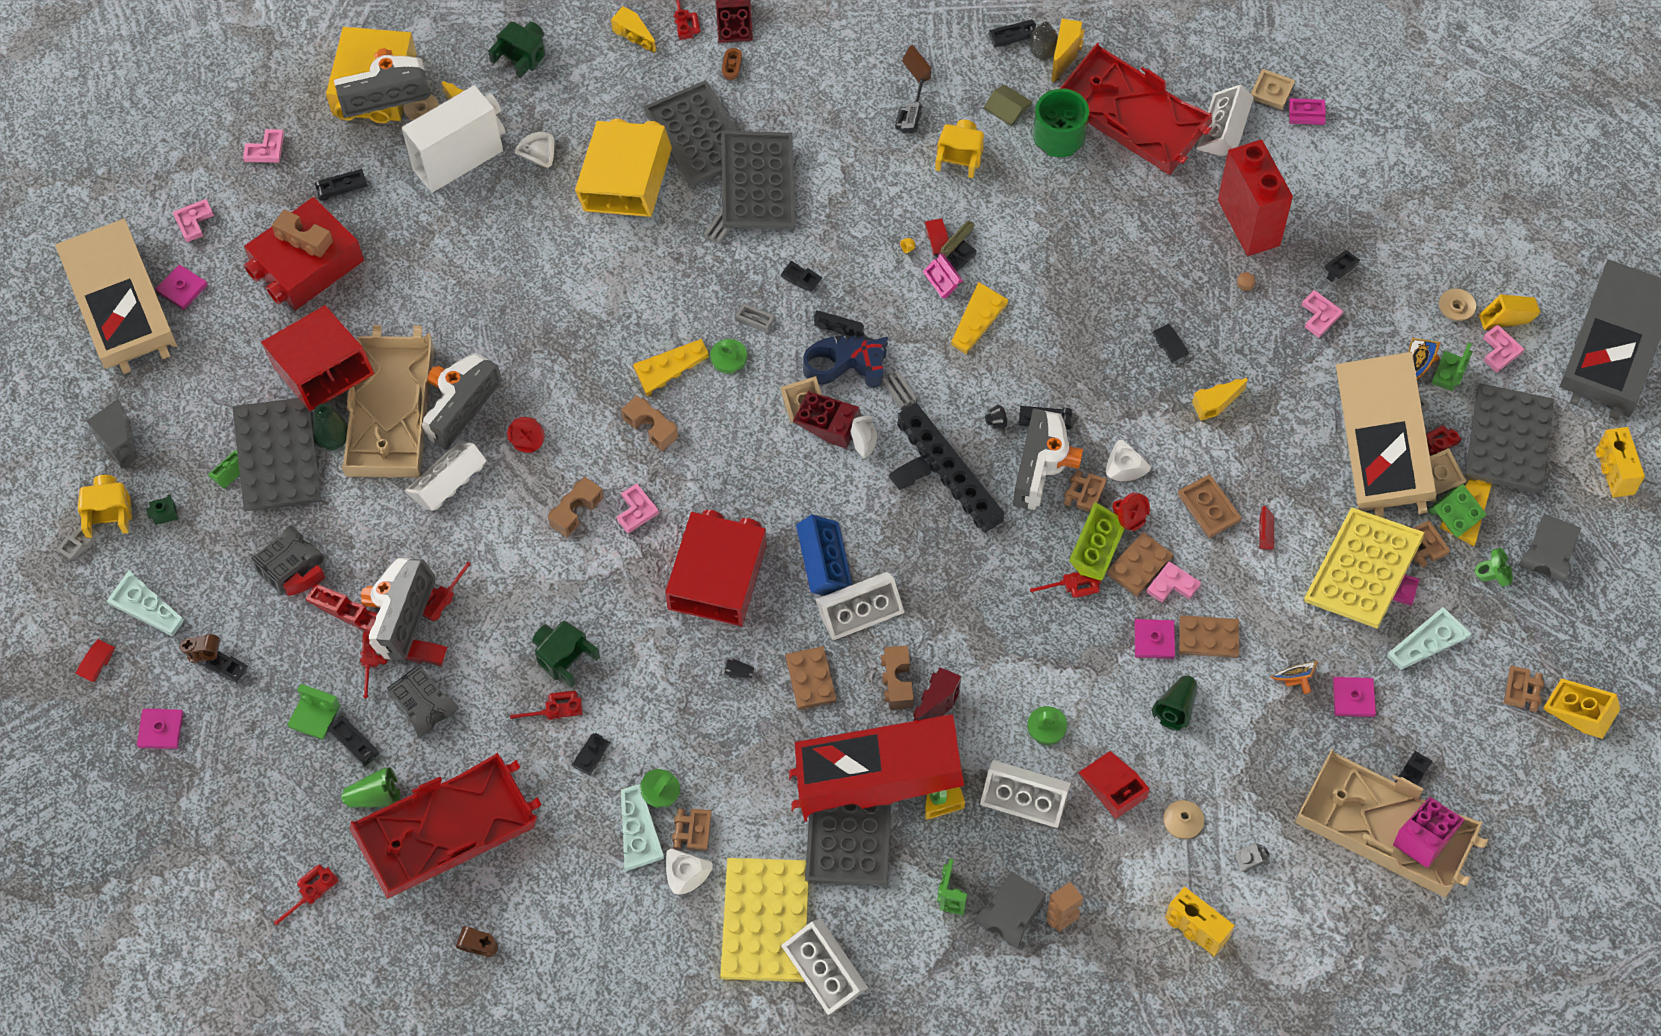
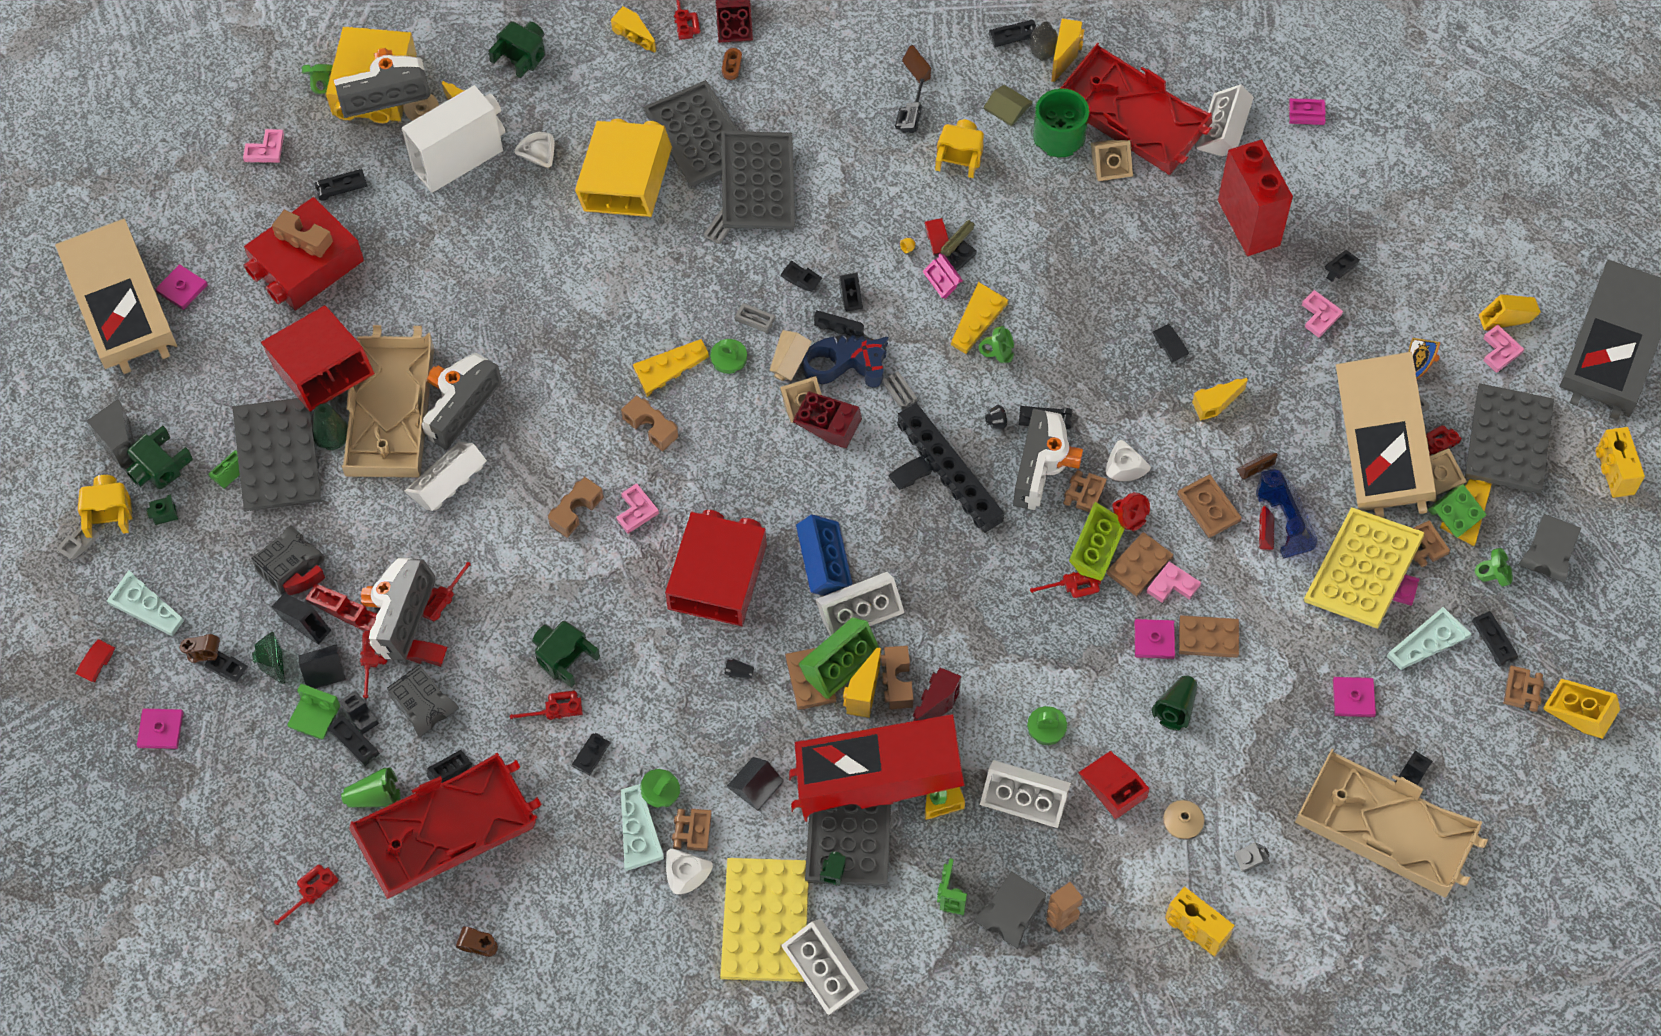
(153, 463): none -> dark green piece
(188, 219): bright pink plate -> none
(269, 657): none -> clear green slope
(301, 617): none -> black slope
(318, 72): none -> bright green tile
(321, 667): none -> black slope
(359, 712): none -> black slope
(445, 763): none -> black slope
(526, 434): red tile -> none
(756, 782): none -> black slope
(789, 355): none -> tan slope
(833, 869): none -> dark green brick
(839, 657): none -> bright green slope
(850, 291): none -> black slope
(862, 687): none -> yellow slope
(864, 435): white hat -> none
(1001, 345): none -> bright green tile
(1112, 159): none -> tan slope
(1245, 281): medium nougat tile -> none
(1257, 465): none -> reddish brown slope
(1272, 89): tan plate -> none
(1280, 491): none -> clear blue windscreen
(1297, 675): shield -> none
(1428, 832): dark pink slope -> none
(1451, 369): bright green bracket -> none
(1457, 298): tan dish -> none
(1494, 638): none -> black plate

